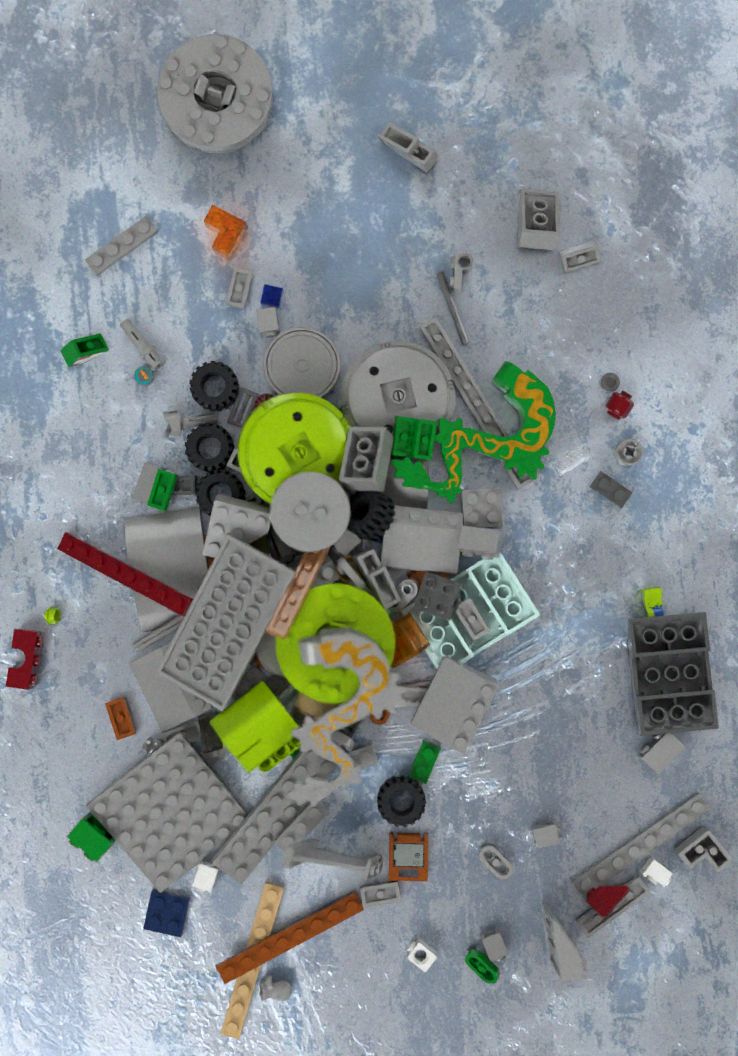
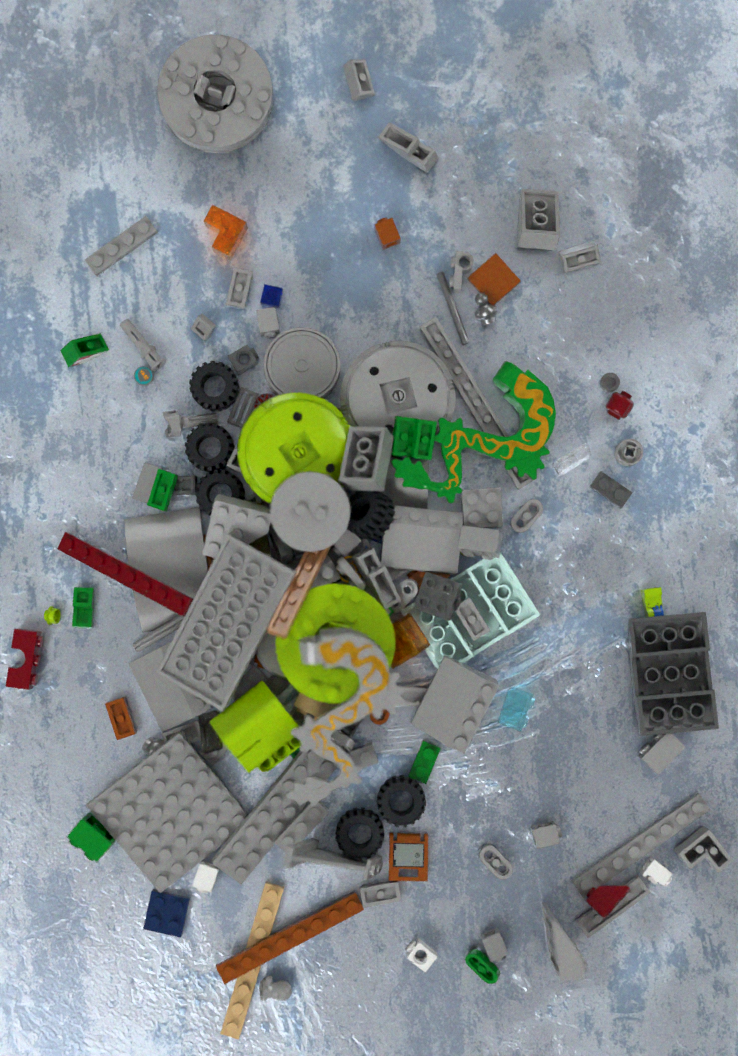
(83, 607): none -> green slope
(203, 327): none -> light grey plate
(243, 367): none -> dark grey brick
(354, 849): none -> black tyre
(358, 79): none -> light grey slope
(387, 233): none -> dark orange brick
(486, 312): none -> flat silver animal
(494, 279): none -> dark orange tile
(515, 708): none -> clear light blue piece
(526, 516): none -> light grey plate

